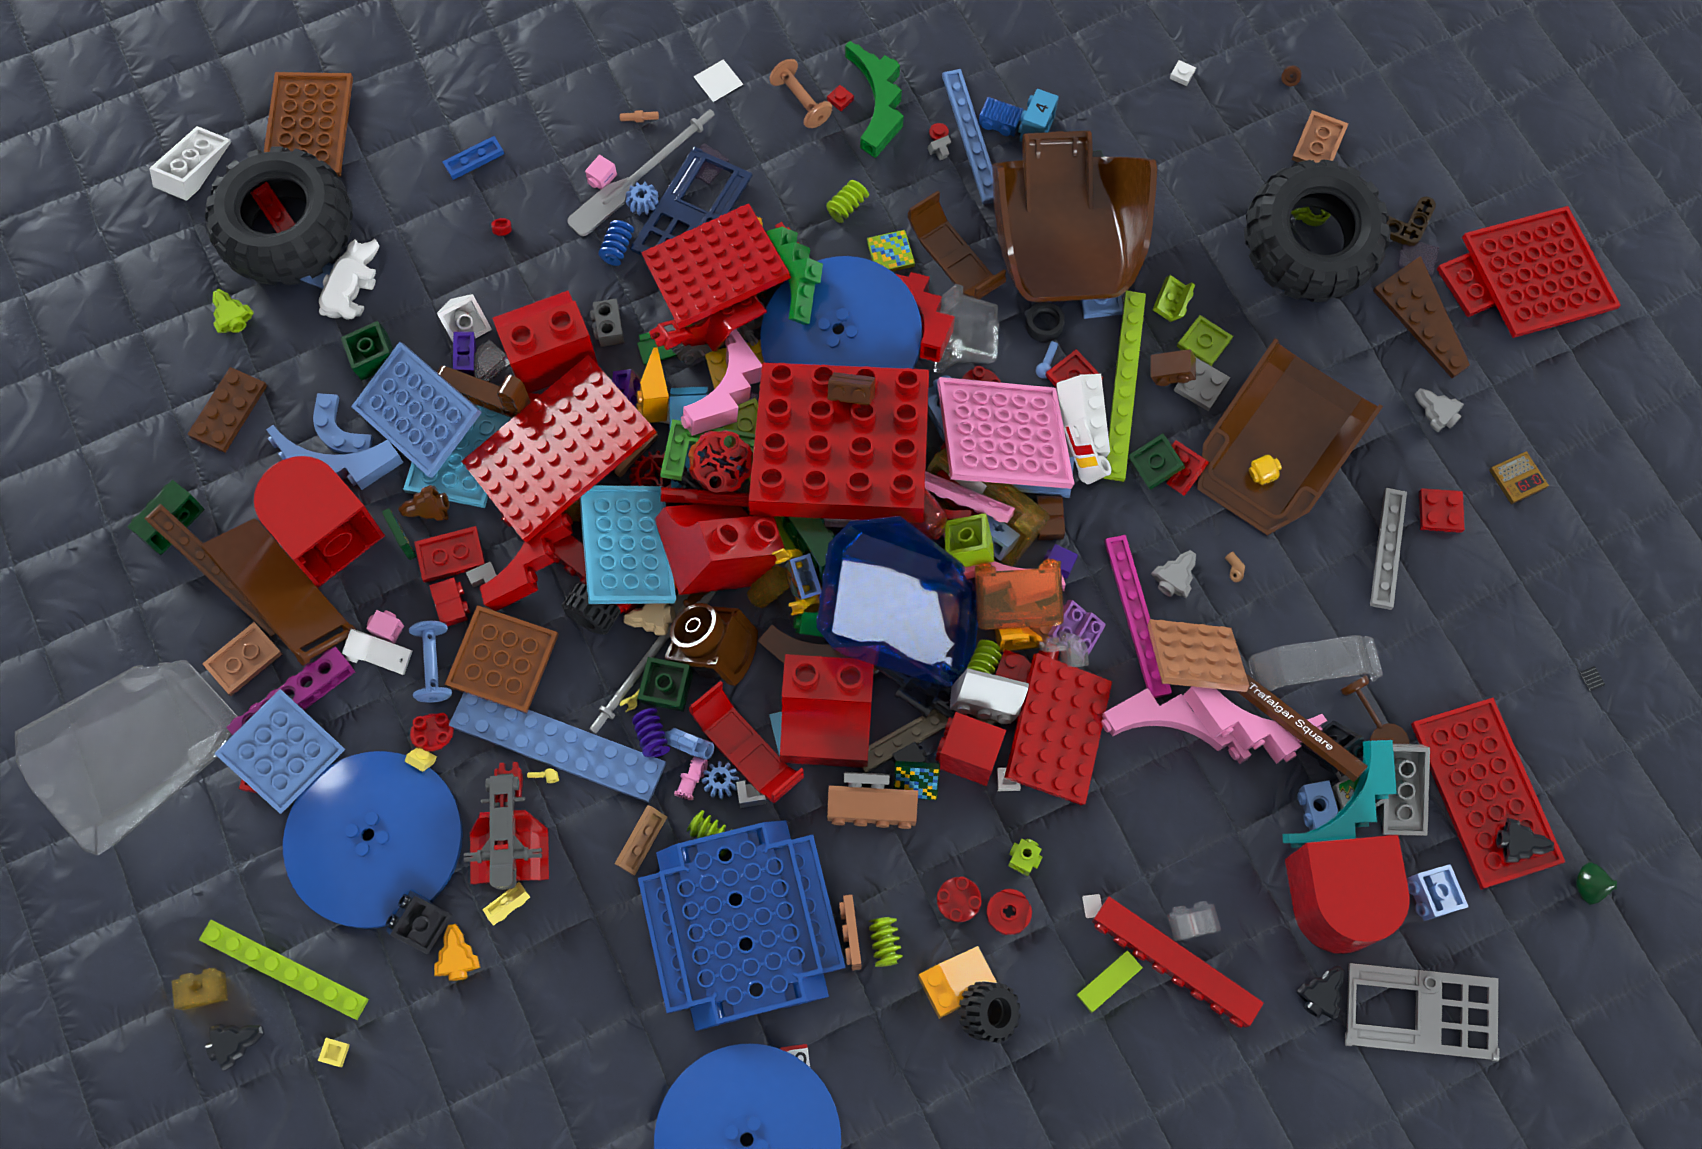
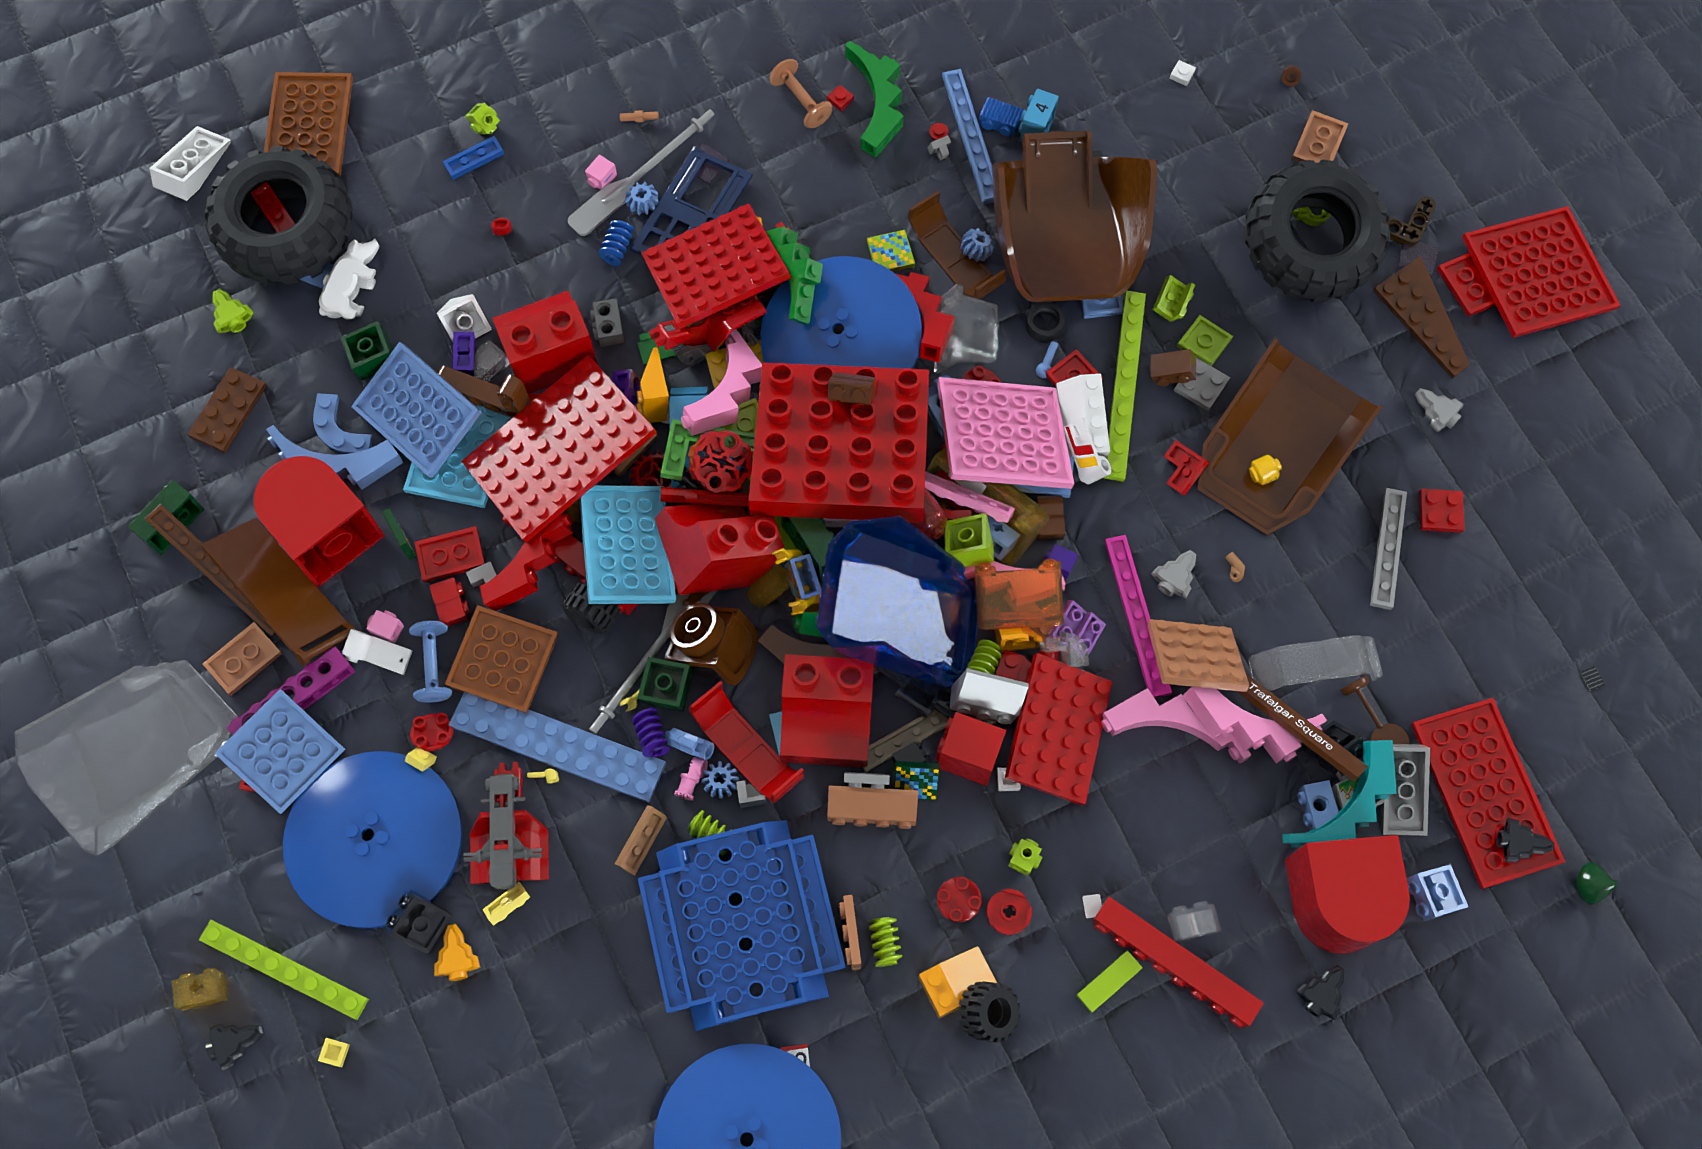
(427, 504): reddish brown rock -> none
(482, 119): none -> lime brick
(652, 618): tan rock -> none
(718, 80): white sticker -> none
(846, 200): lime piece -> none
(977, 244): none -> medium blue gear
(1156, 461): dark green plate -> none
(1428, 1012): light grey door -> none
(1518, 477): pearl gold tile -> none

